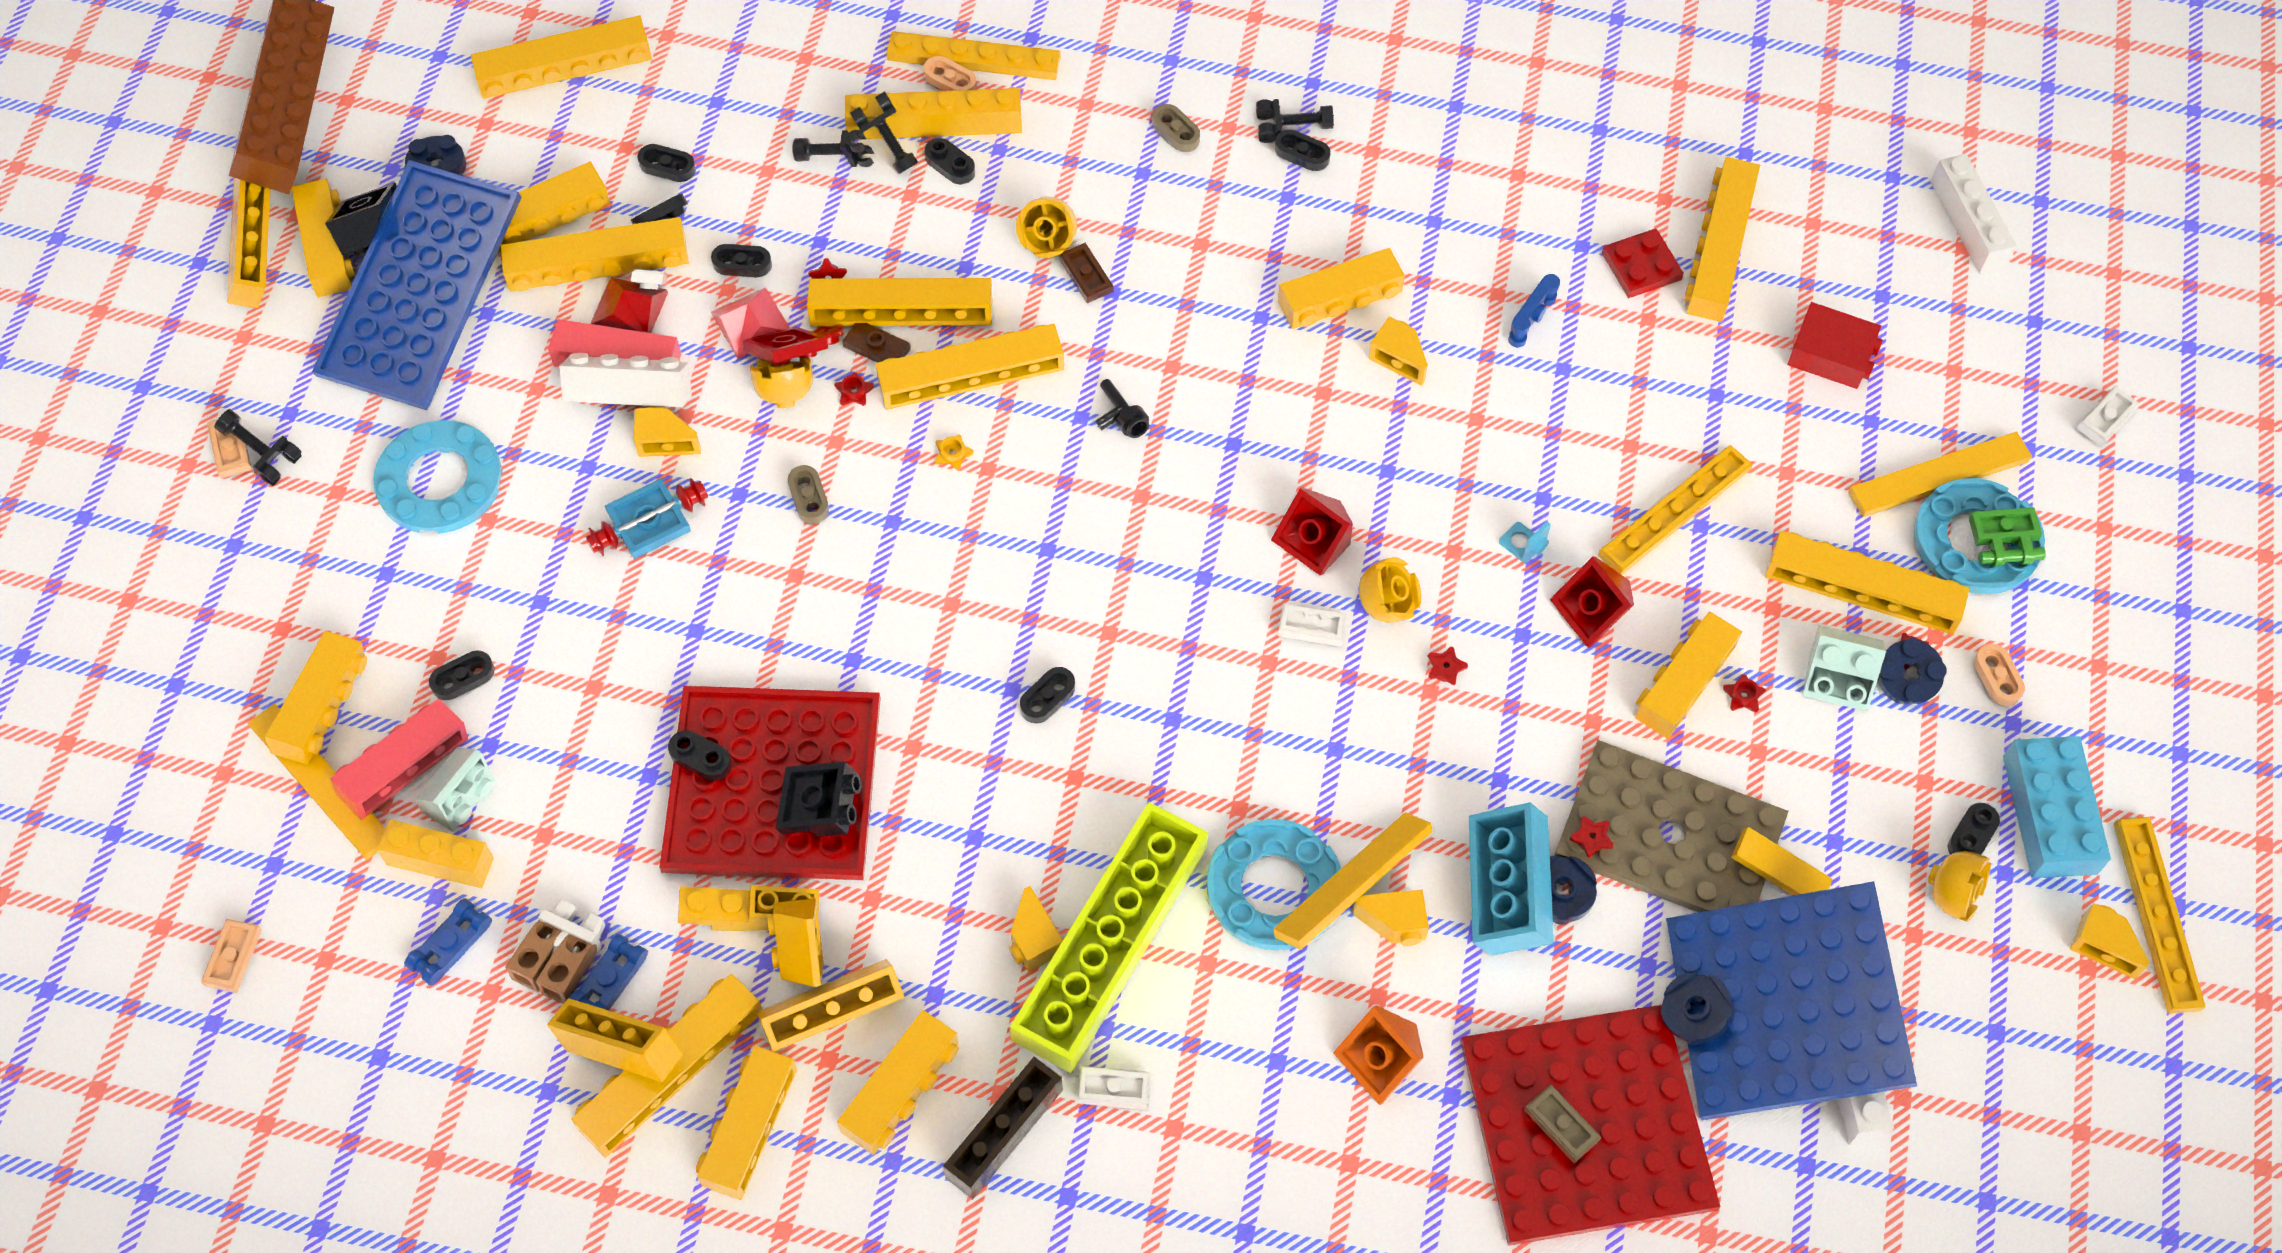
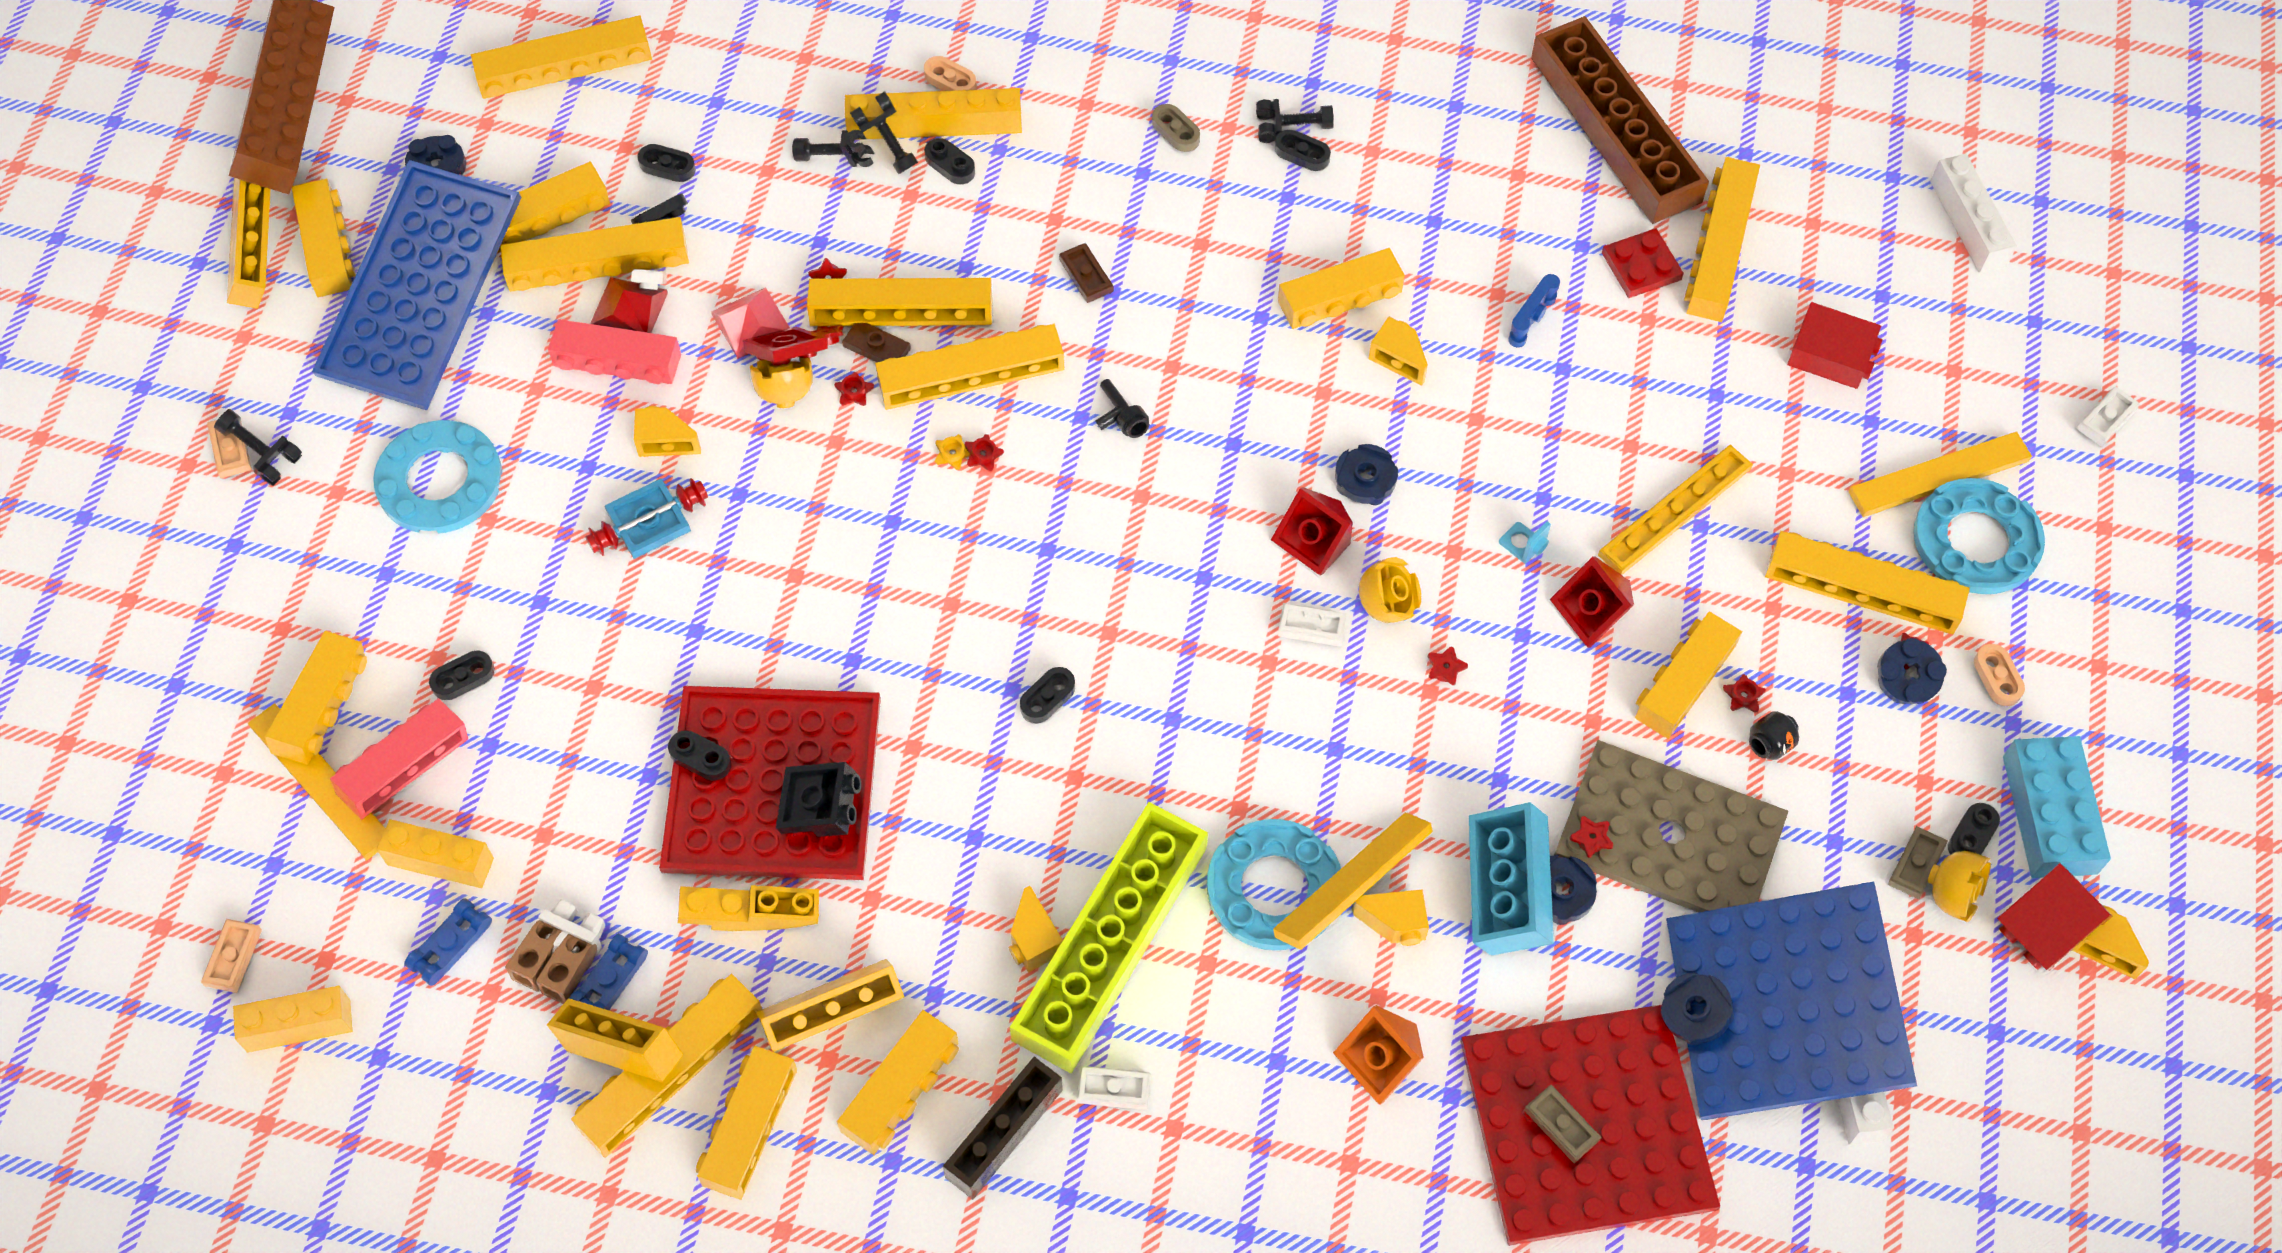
(292, 1019): none -> yellow brick
(358, 218): black slope -> none
(456, 788): light aqua slope -> none
(625, 380): white brick -> none
(742, 260): black plate -> none
(797, 941): yellow slope -> none
(808, 496): dark tan plate -> none
(975, 55): yellow plate -> none
(986, 445): none -> red plate
(1046, 226): yellow cylinder -> none
(1364, 490): none -> dark blue plate
(1619, 120): none -> dark orange brick
(1774, 735): none -> black head
(1778, 864): yellow tile -> none
(1843, 667): light aqua slope -> none
(1917, 861): none -> dark tan plate
(2004, 527): bright green plate -> none
(2053, 918): none -> red panel
(2159, 915): yellow tile -> none

